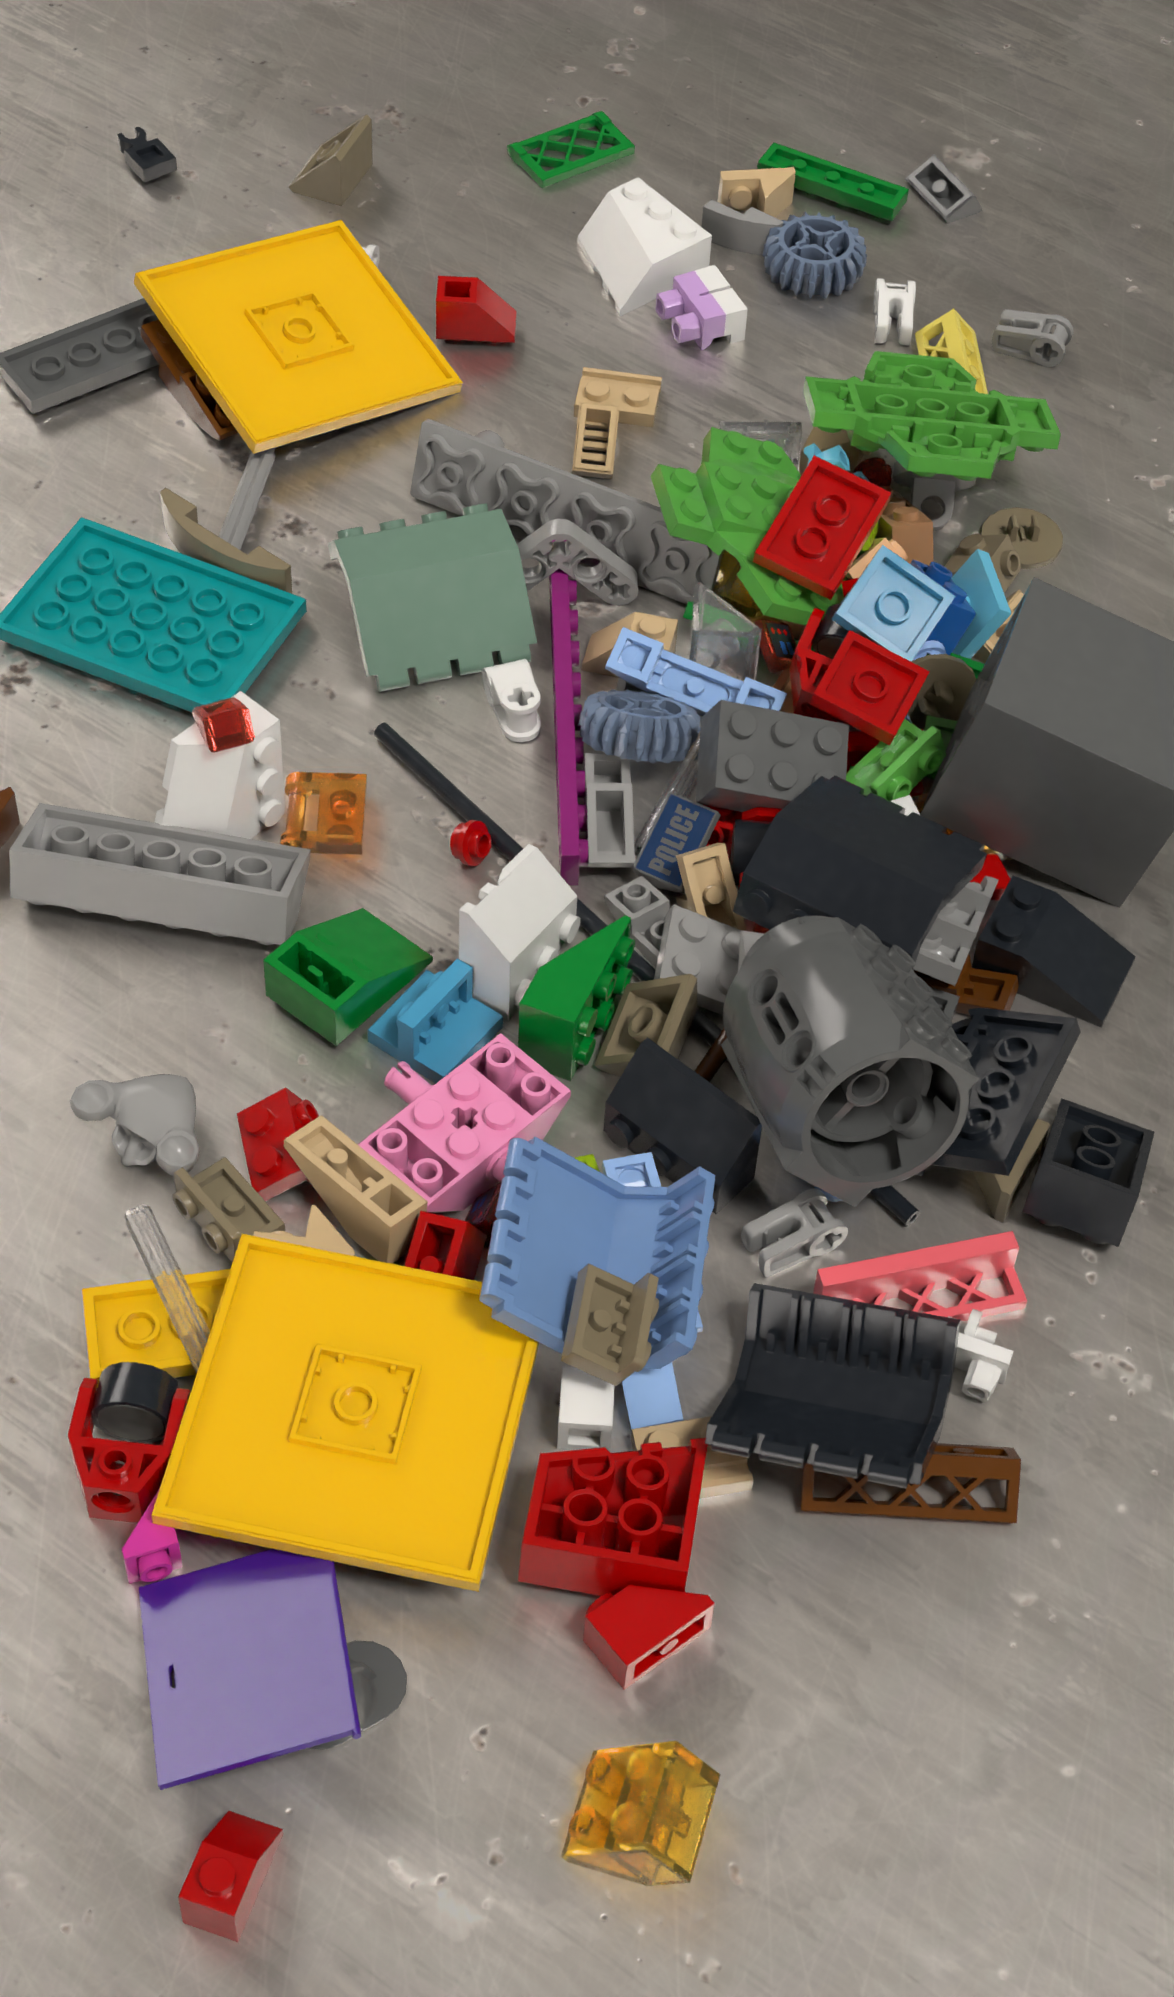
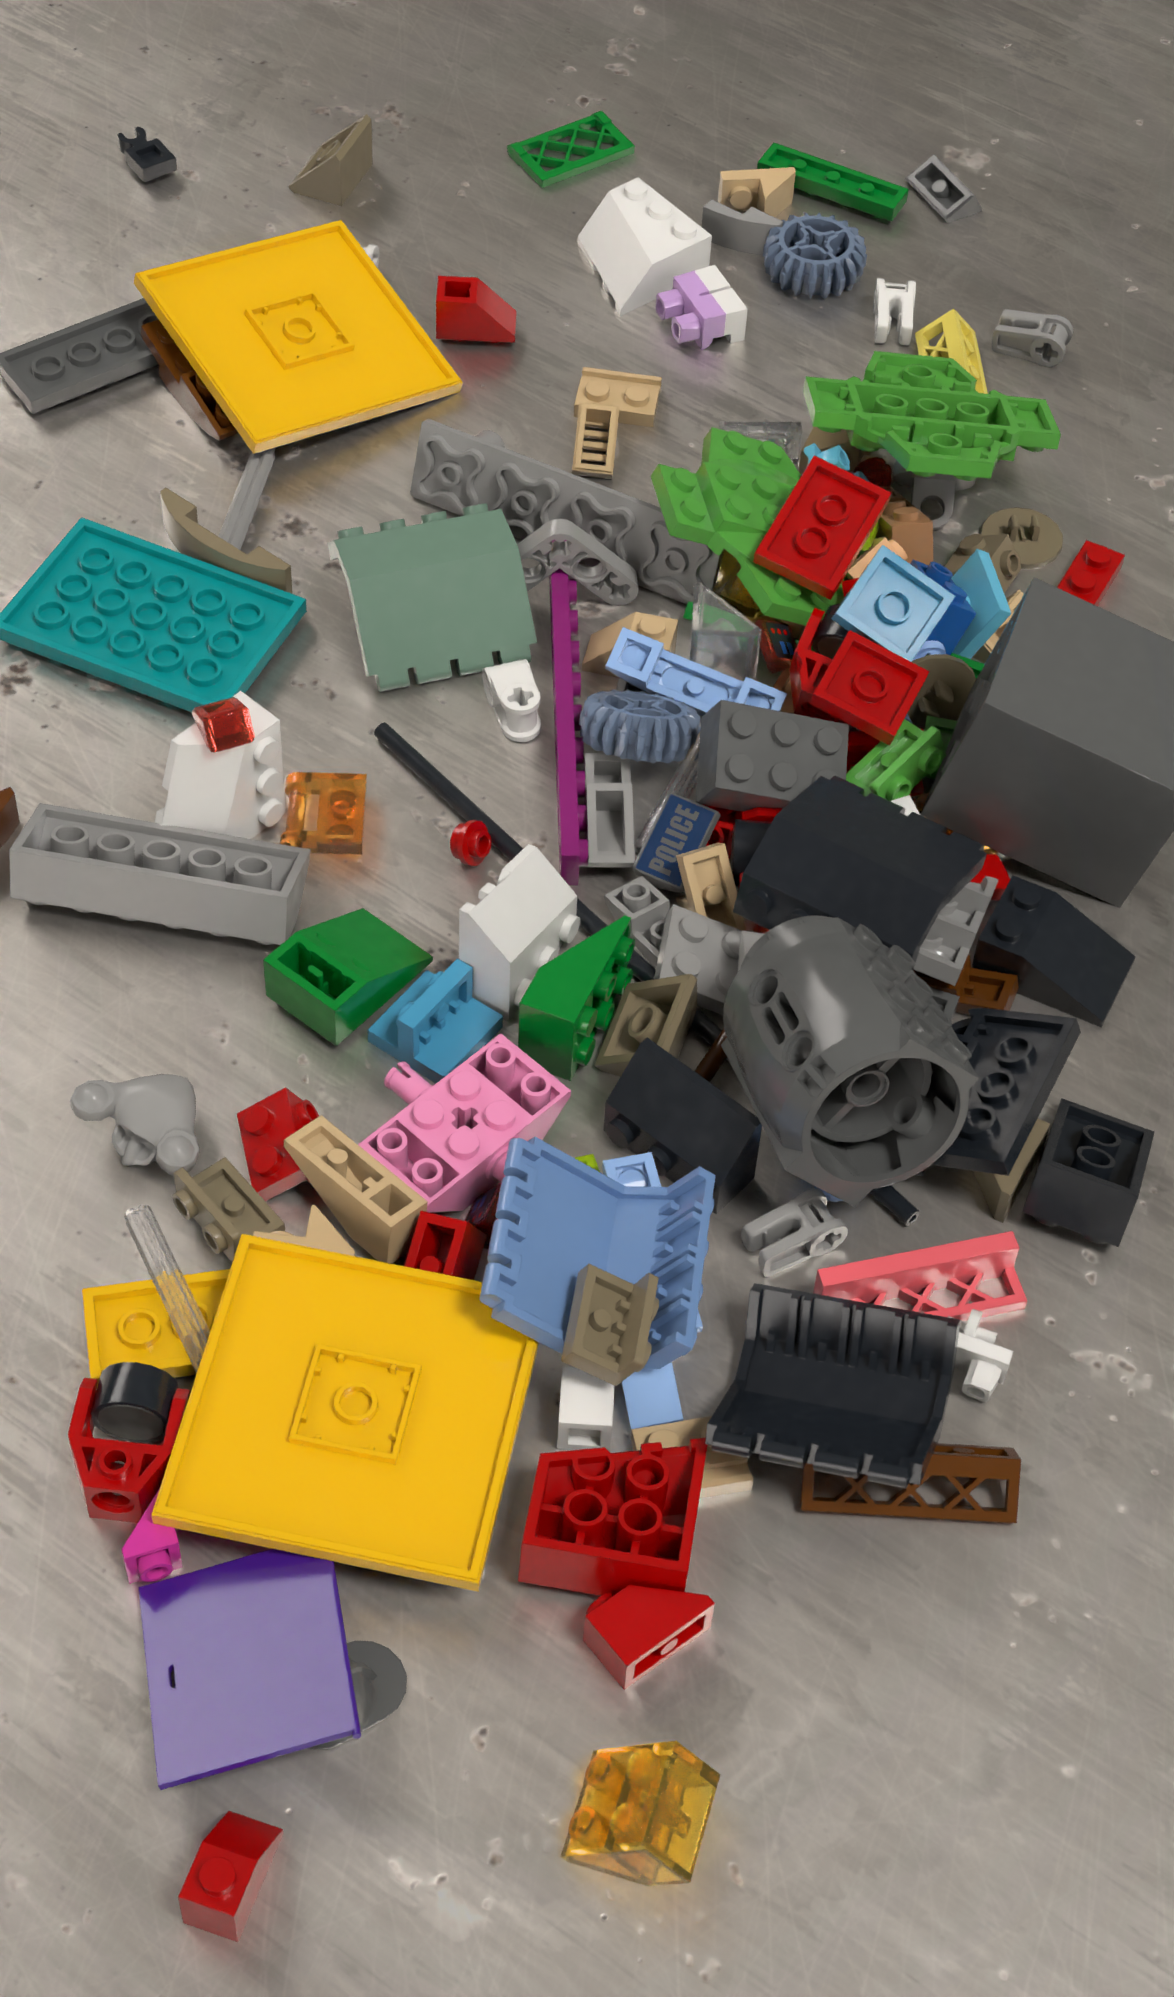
(1092, 572): none -> red hinge

